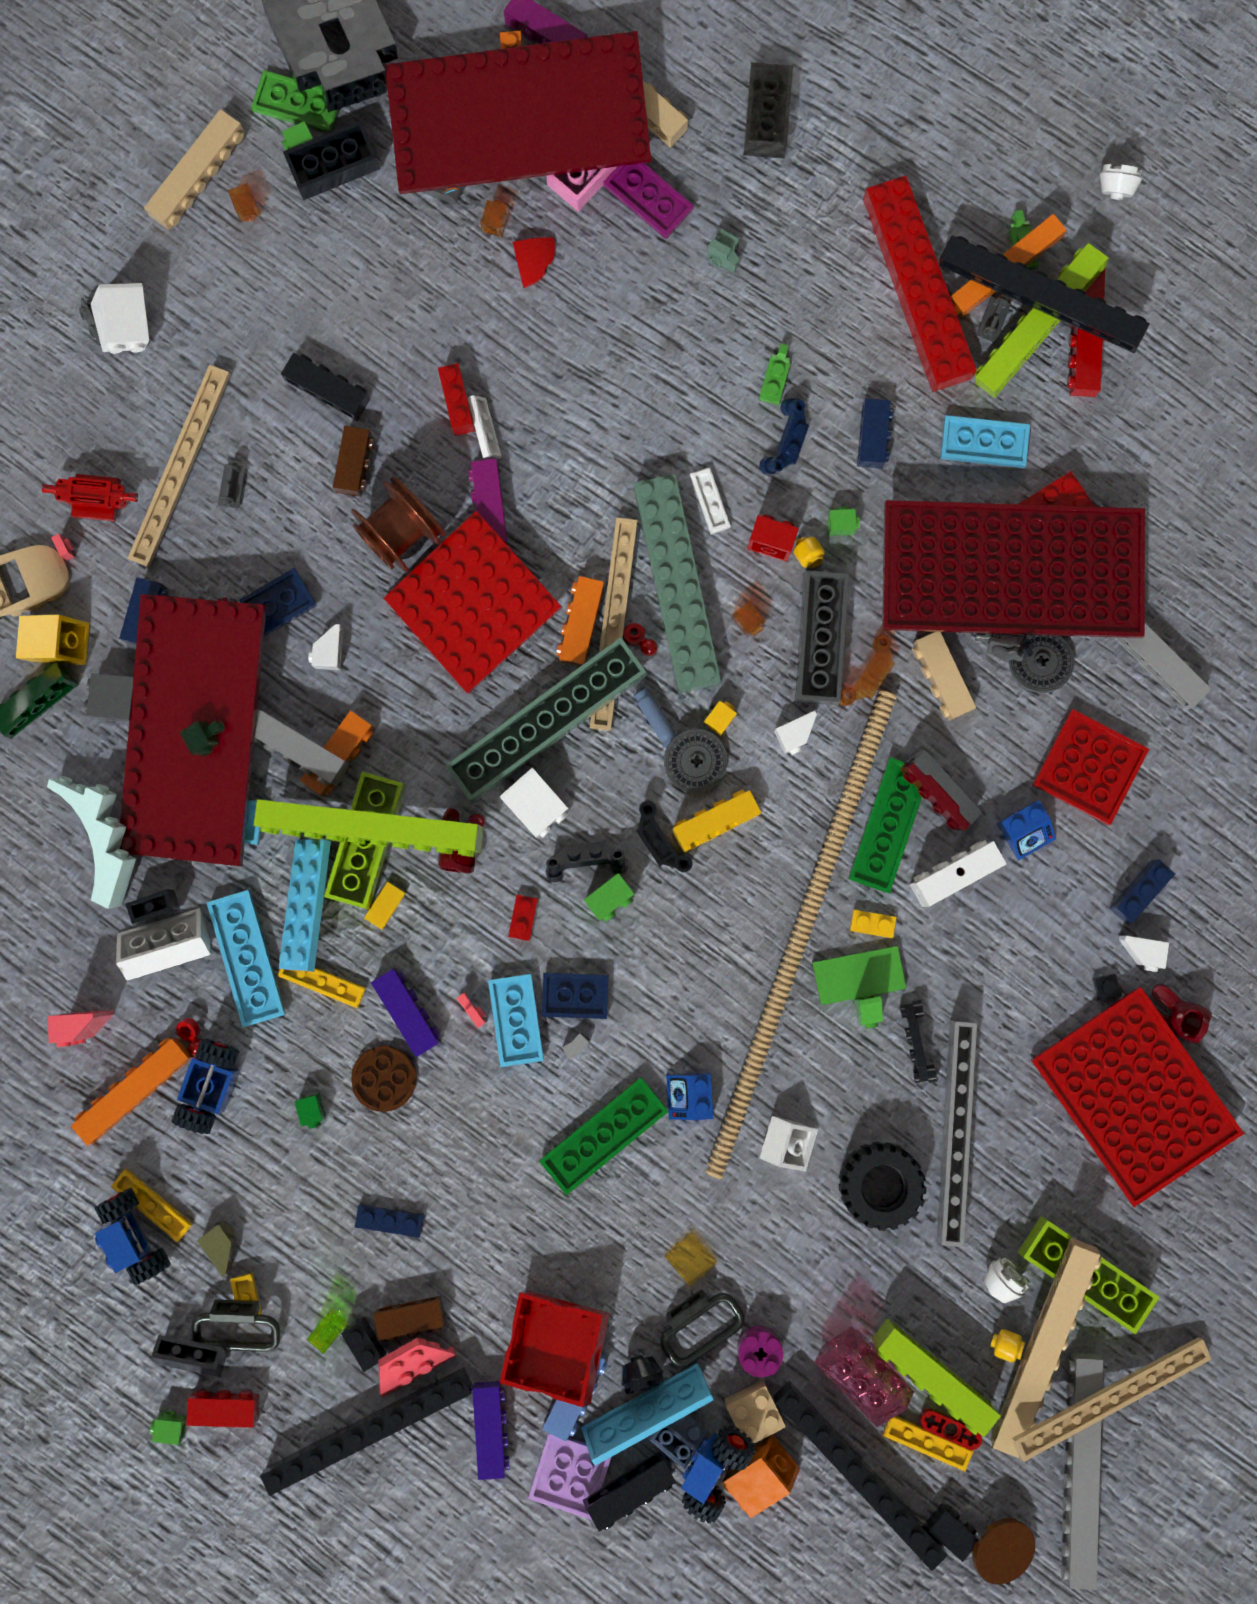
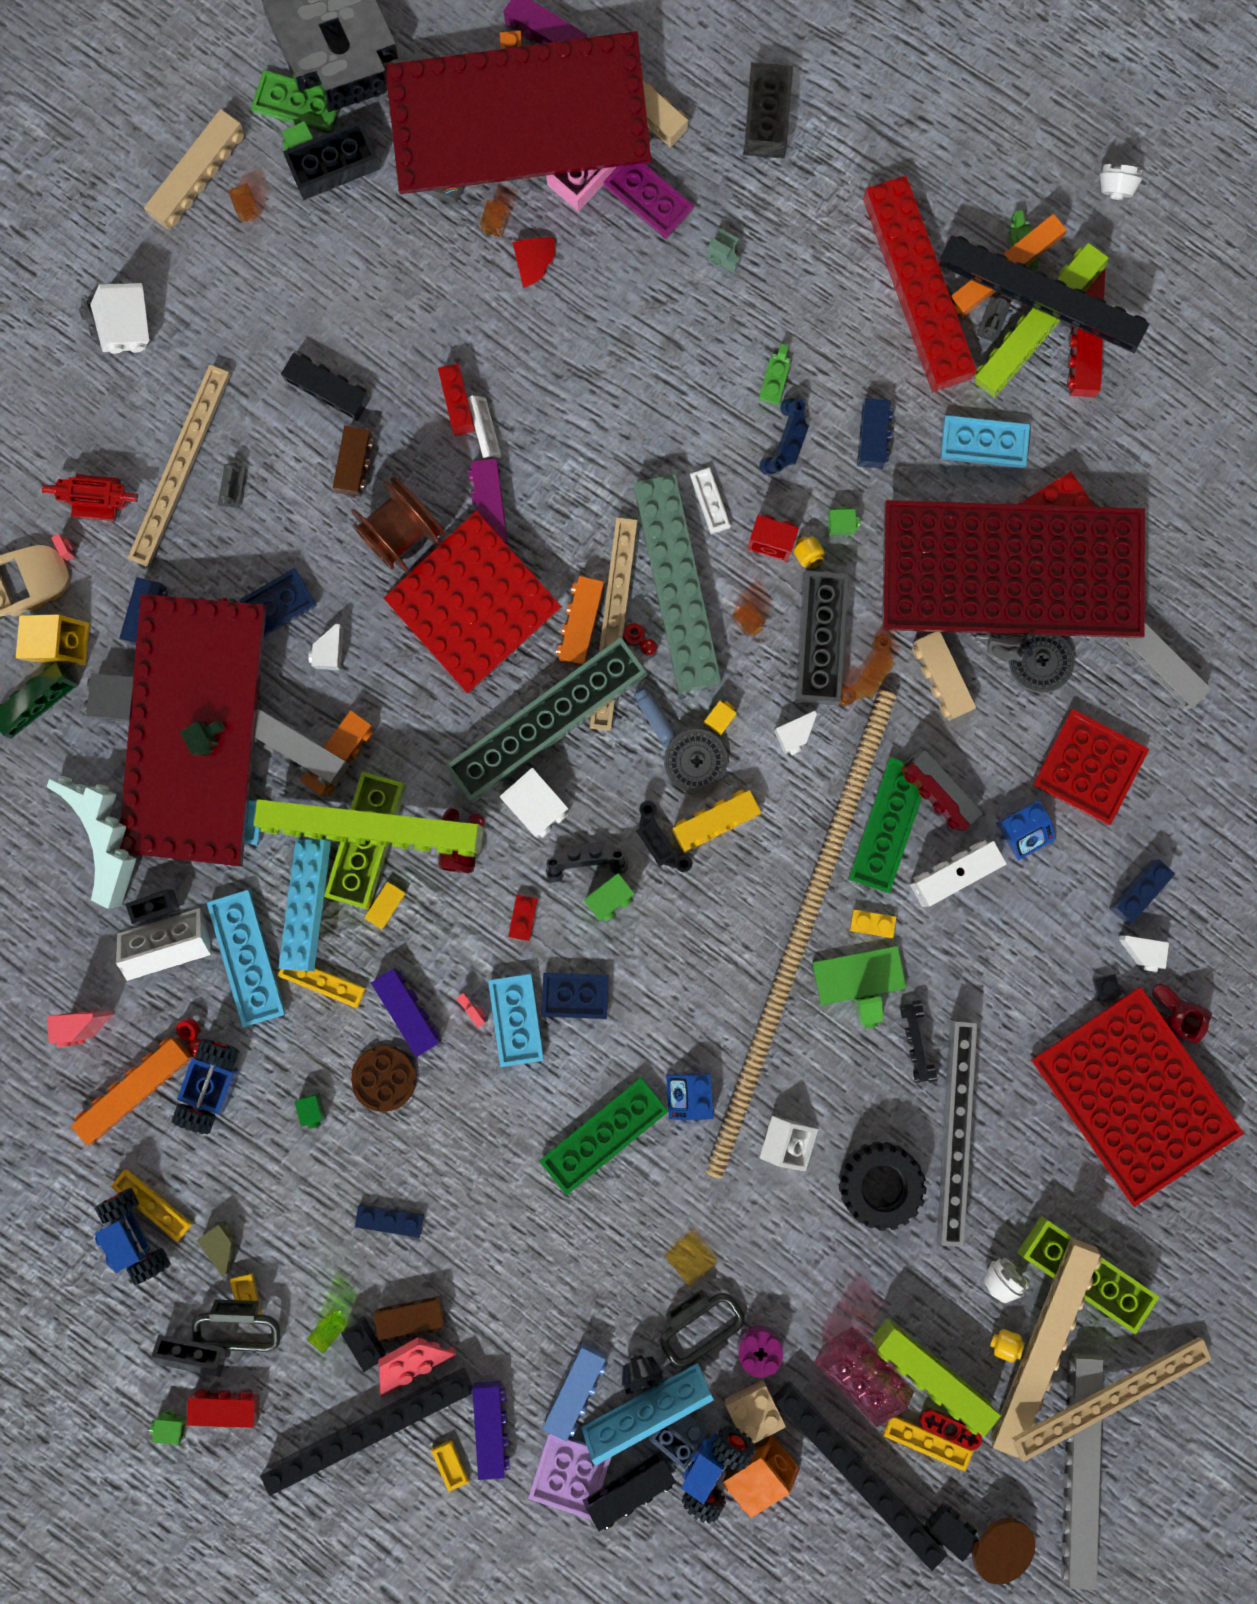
(450, 1465): none -> yellow tile
(555, 1348): red tile -> none
(575, 1046): light grey piece -> none

